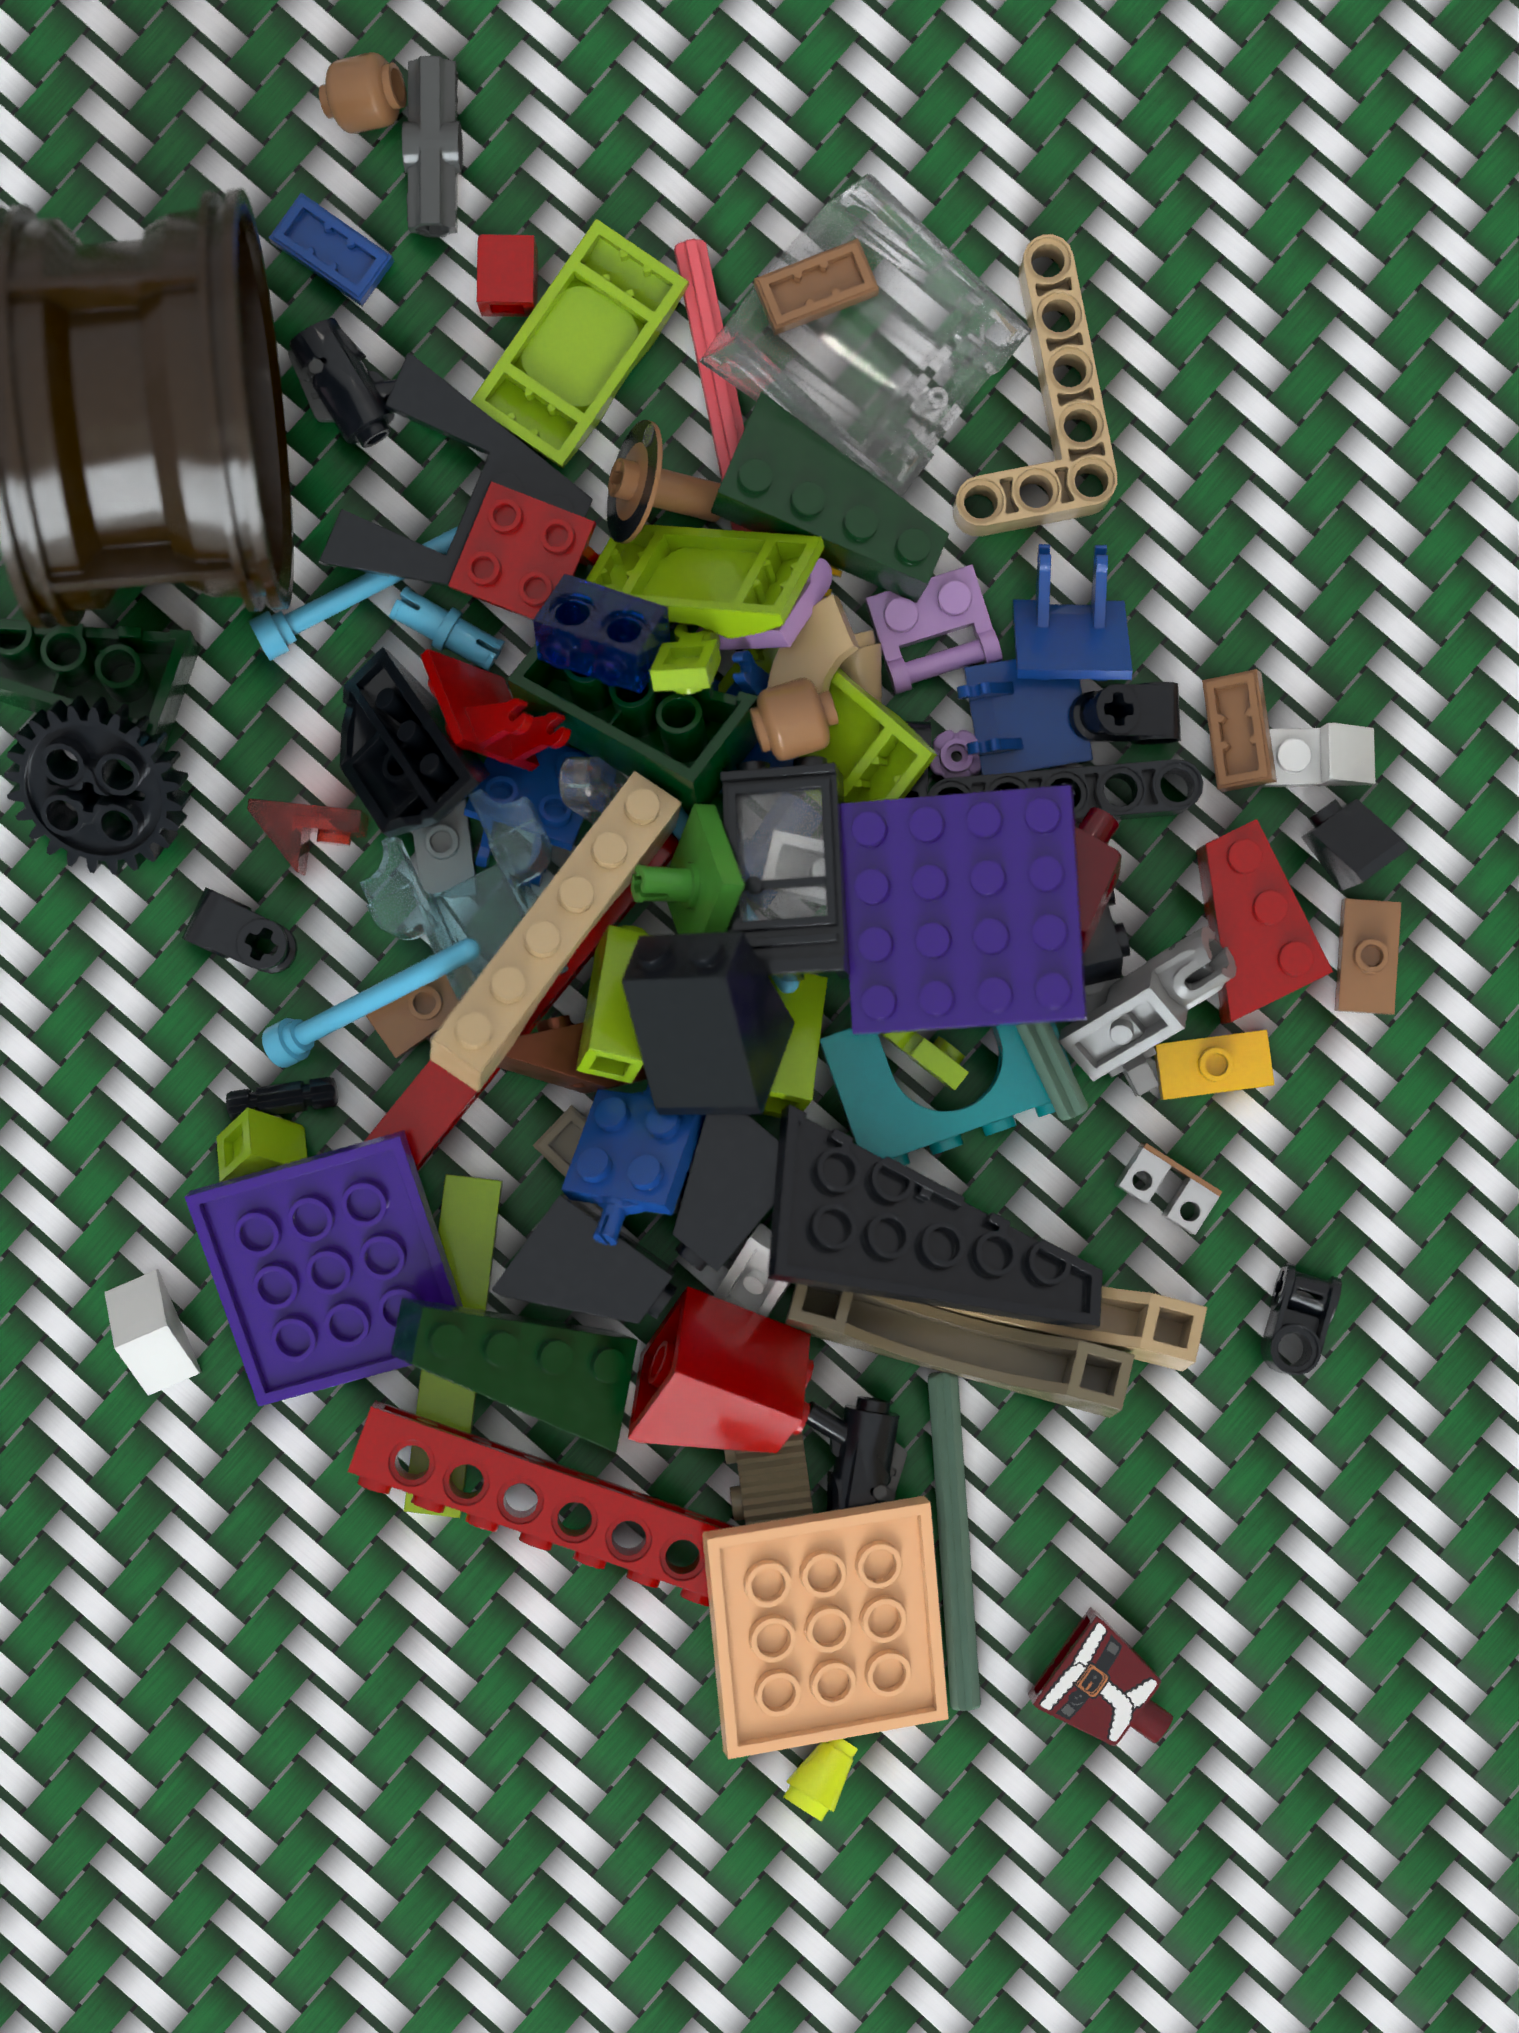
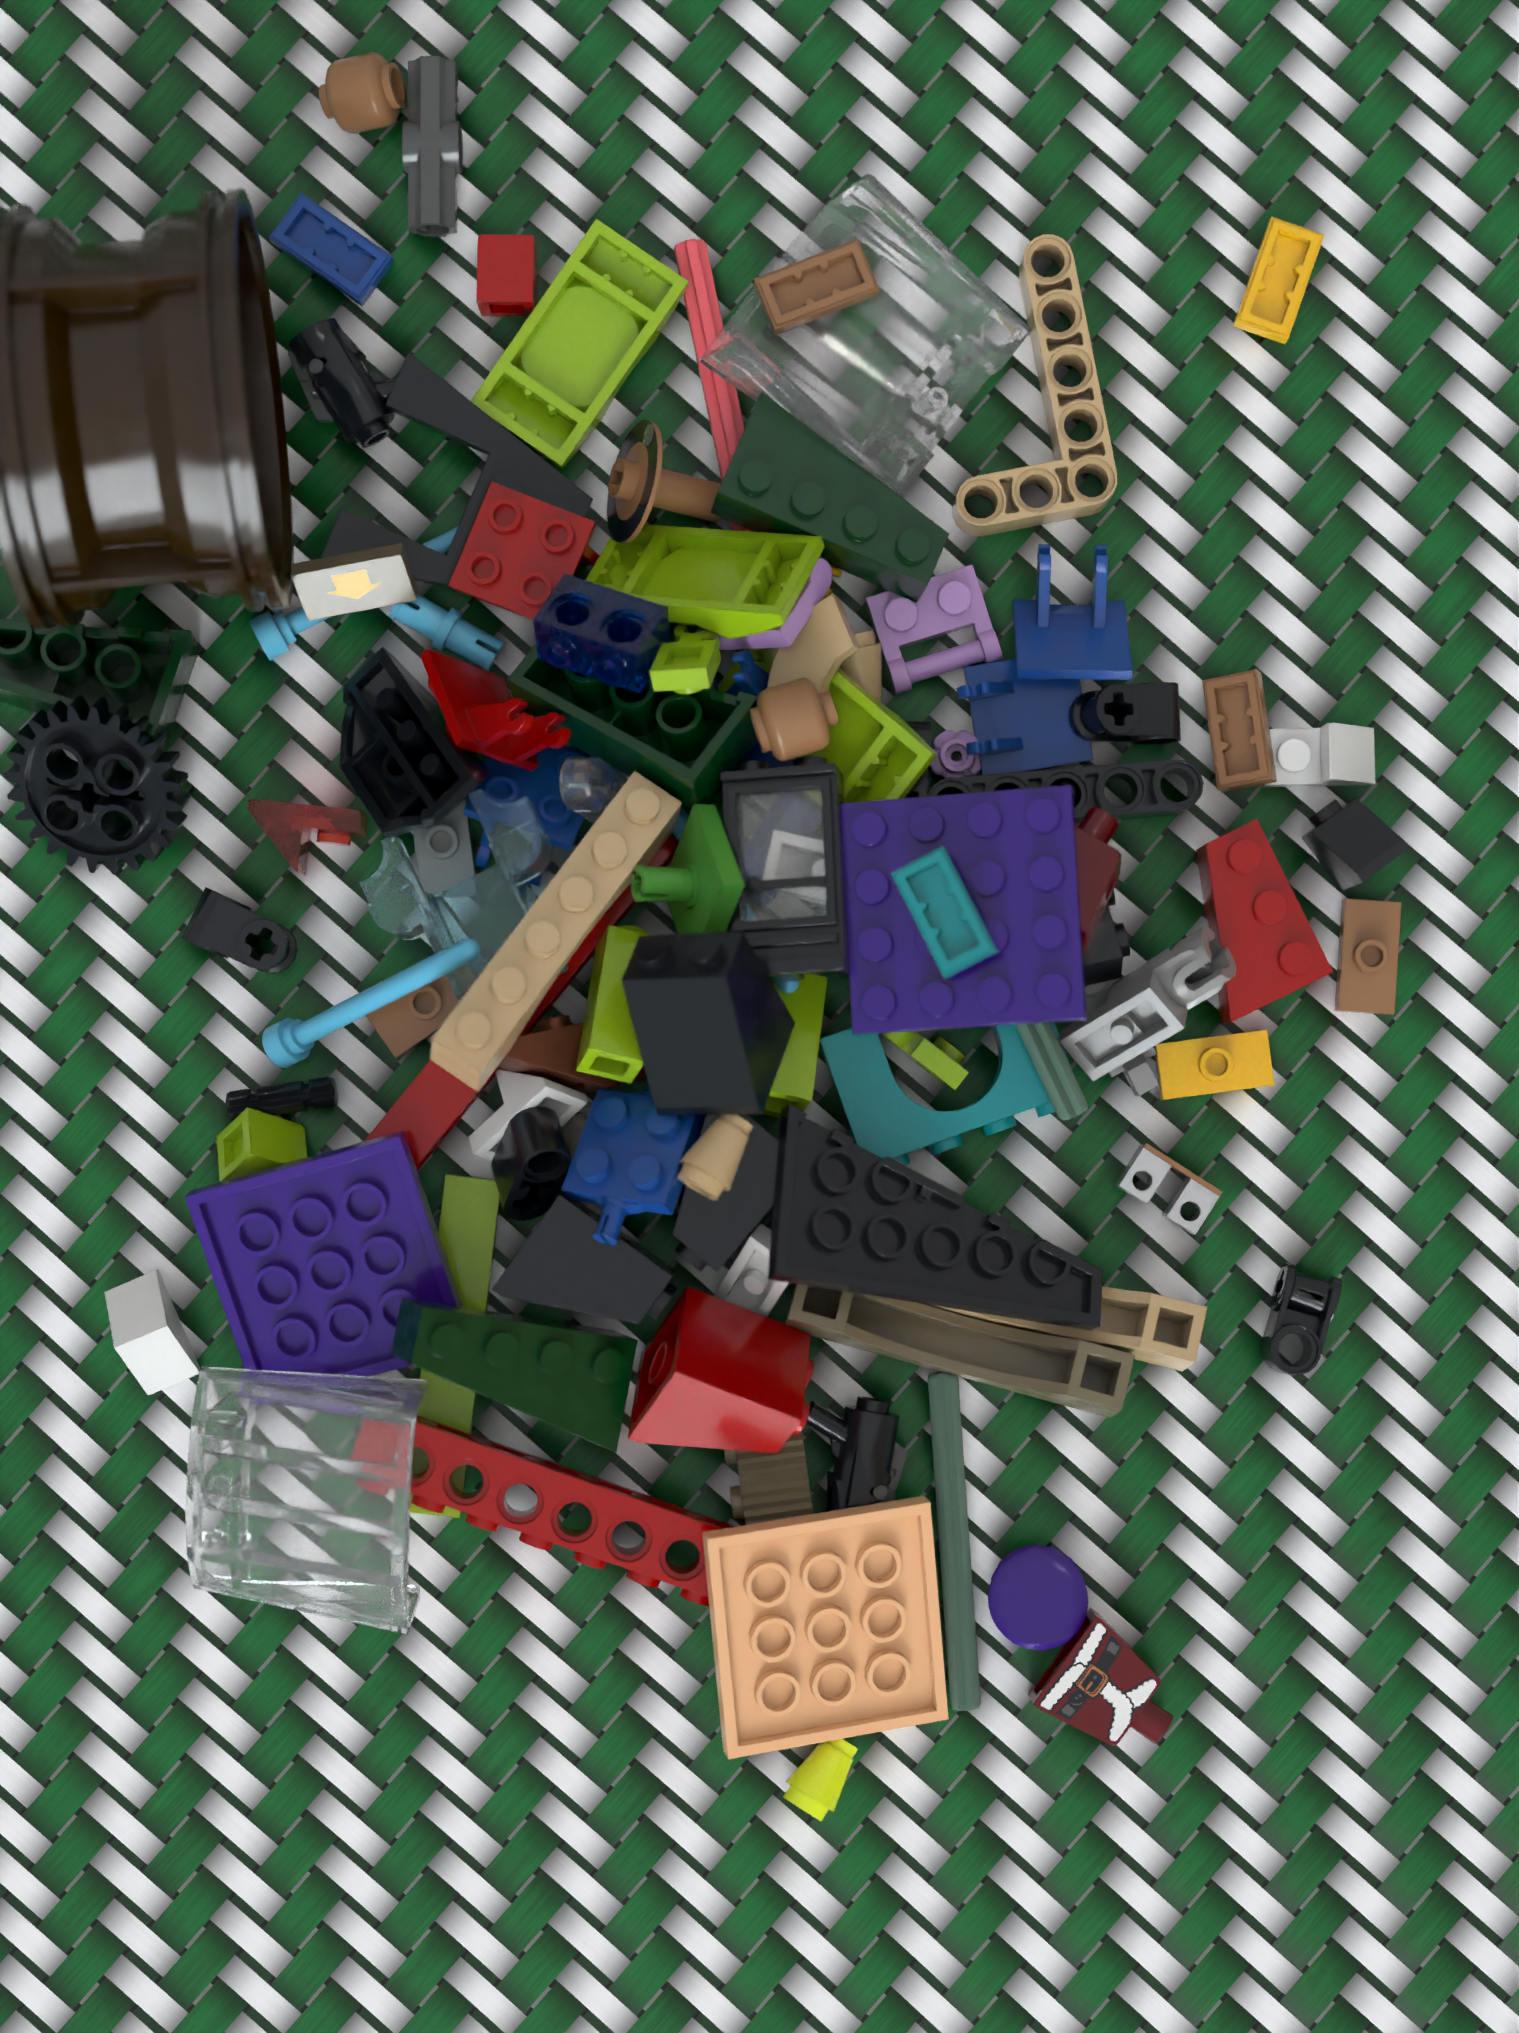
(304, 1491): none -> clear windscreen
(354, 581): none -> tile
(519, 1093): none -> white slope
(530, 1163): none -> black beam
(715, 1156): none -> tan cone
(944, 912): none -> teal plate
(1038, 1597): none -> dark purple piece
(1278, 280): none -> yellow plate

